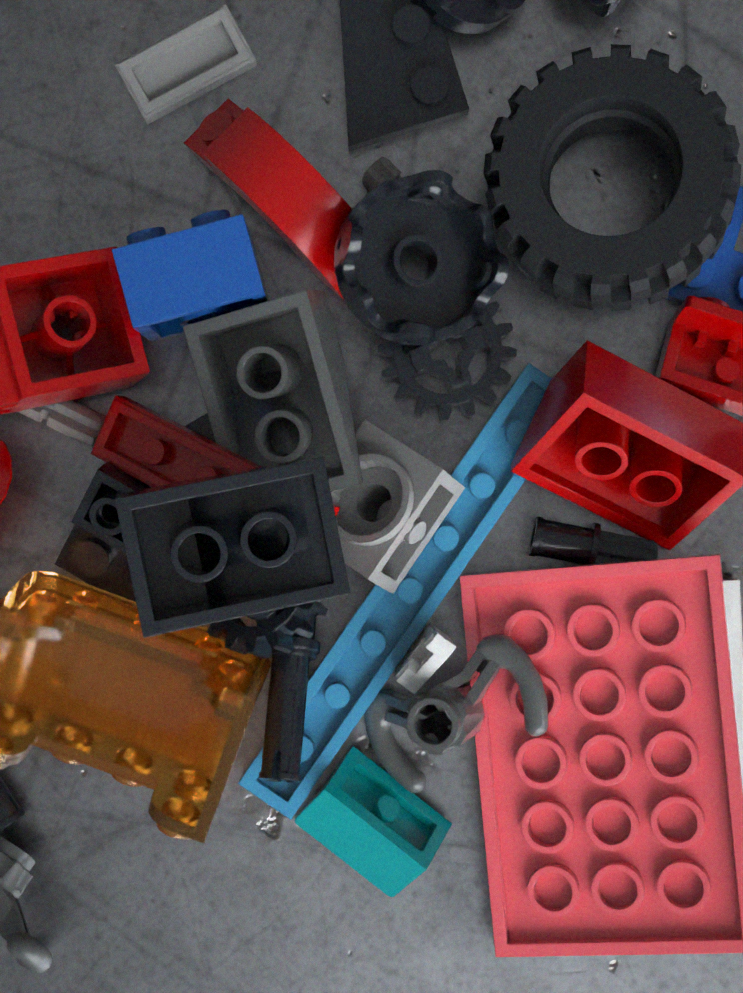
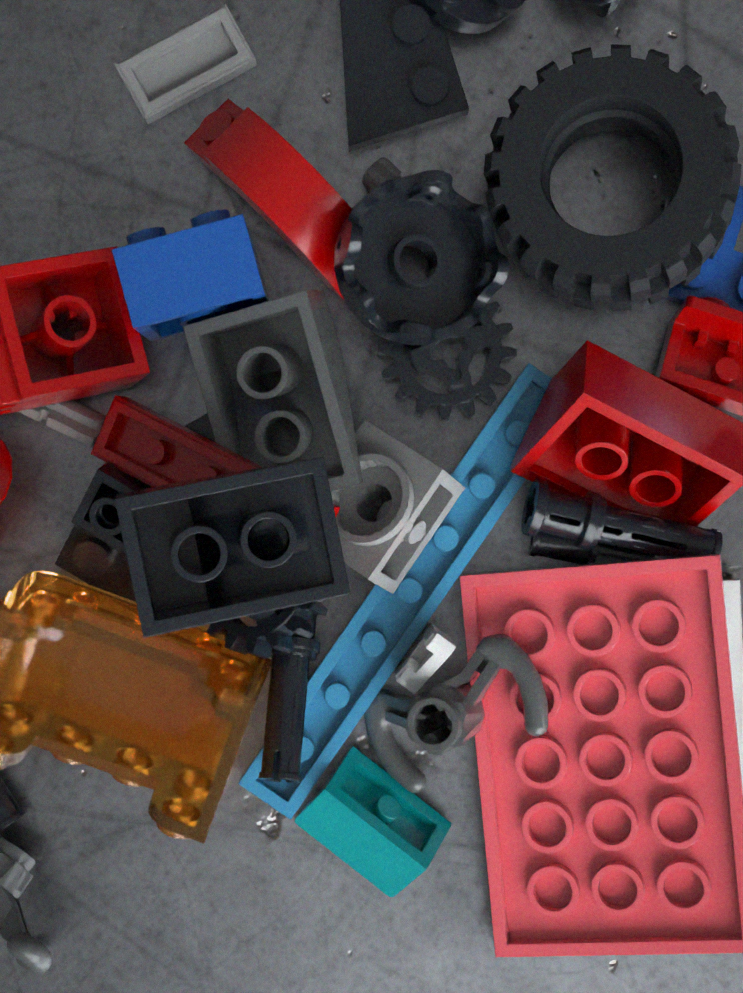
(591, 521): none -> black pin

